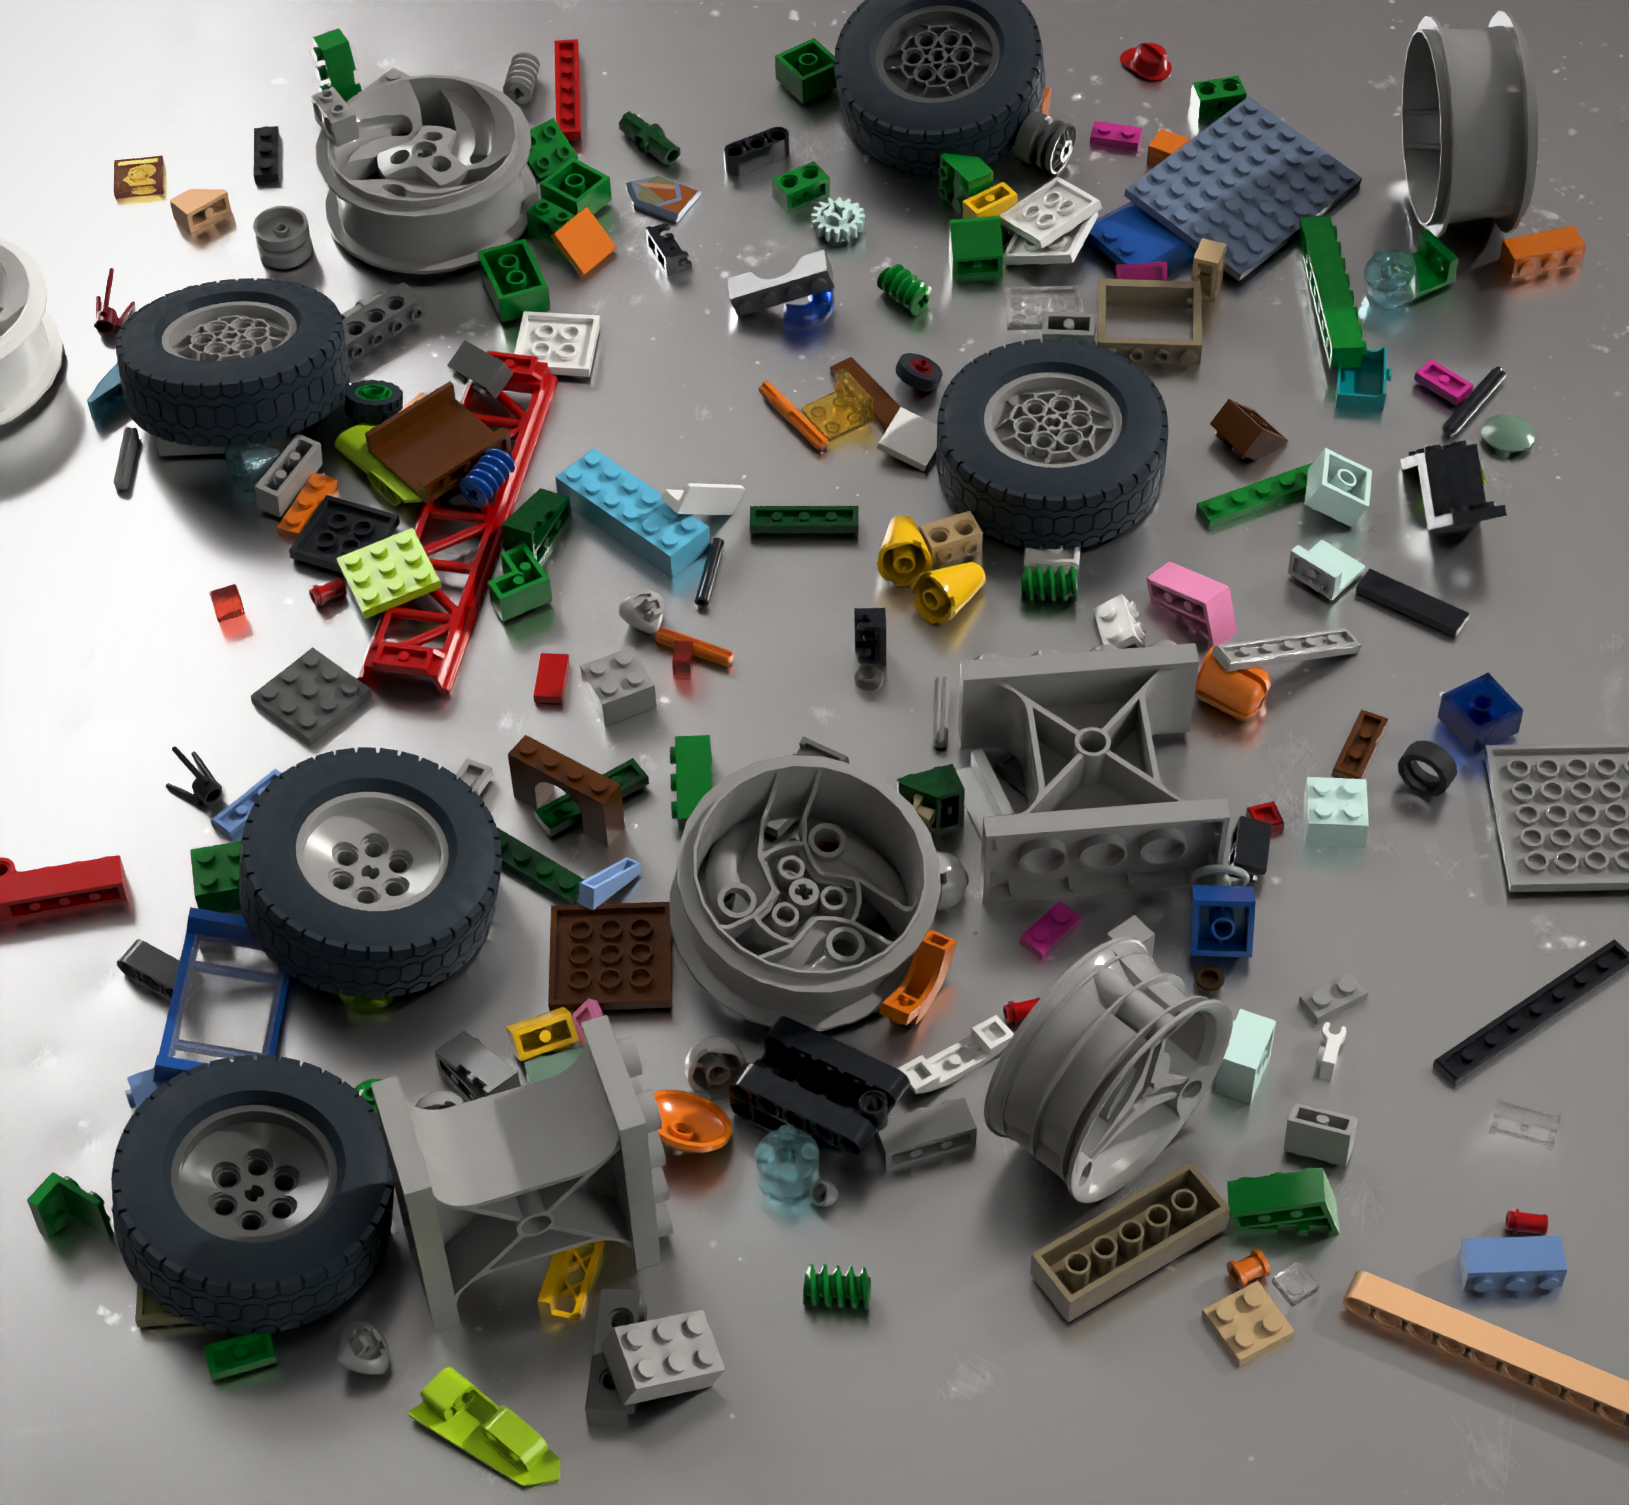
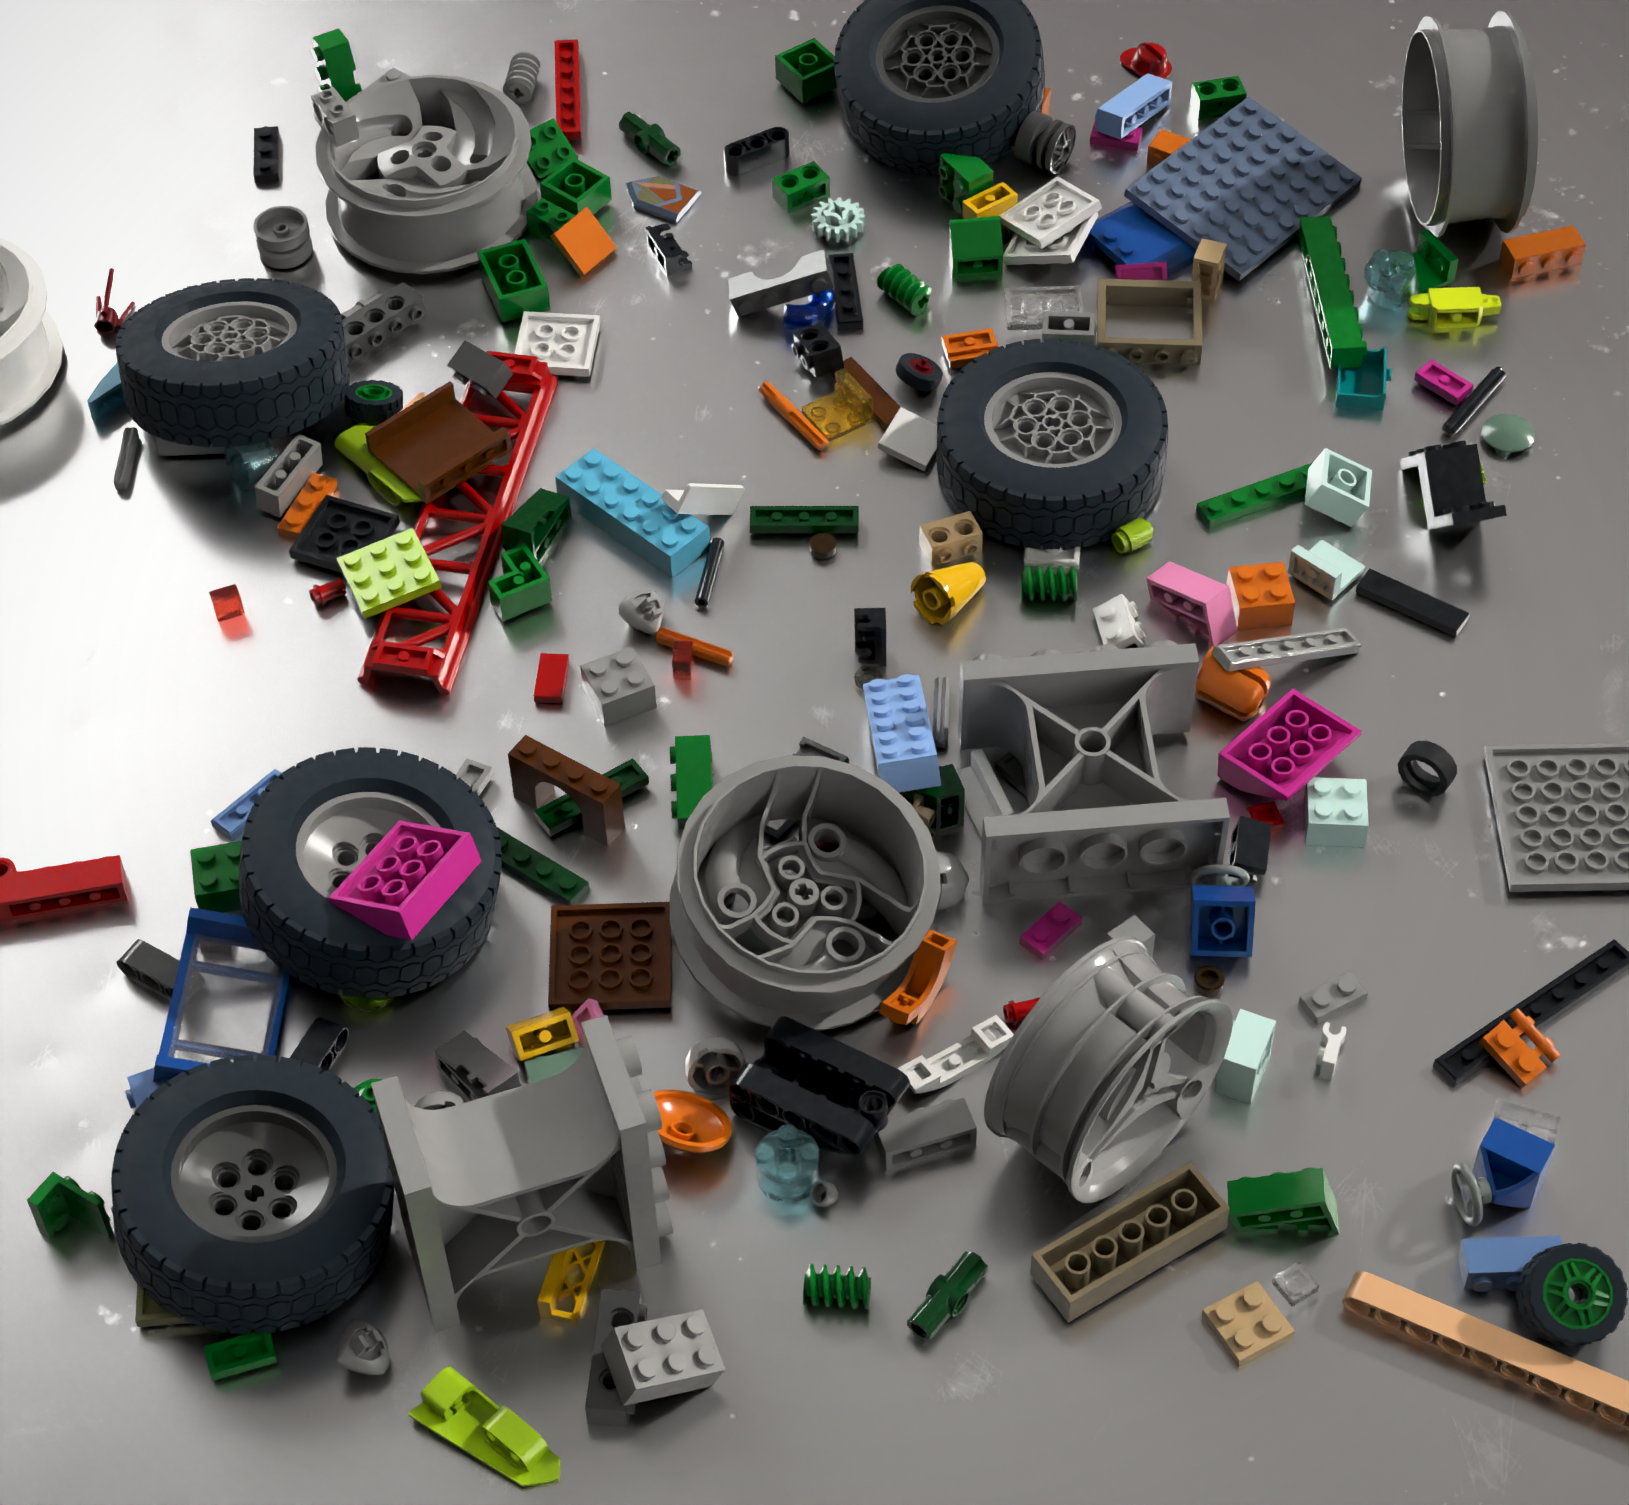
(138, 177): clear yellow tile -> none
(199, 207): light nougat slope -> none
(205, 787): black plant -> none
(311, 696): dark grey plate -> none
(321, 1044): none -> black beam
(407, 878): none -> dark pink slope
(487, 477): blue piece -> none
(607, 882): light blue piece -> none
(817, 350): none -> black brick
(823, 546): none -> dark brown tile
(846, 292): none -> black tile
(901, 733): none -> light blue brick
(903, 552): yellow cone -> none
(947, 1295): none -> dark green piece
(967, 346): none -> orange plate
(1132, 535): none -> lime brick
(1133, 106): none -> light blue brick
(1246, 431): reddish brown slope -> none
(1248, 1268): orange bush -> none
(1261, 595): none -> orange brick
(1285, 748): none -> dark pink slope
(1320, 1134): light grey brick -> none
(1360, 746): reddish brown tile -> none
(1453, 307): none -> neon yellow hinge
(1480, 713): clear blue brick -> none
(1505, 1172): none -> blue piece
(1514, 1054): none -> orange plate
(1526, 1222): red pin -> none
(1597, 1290): none -> wheel

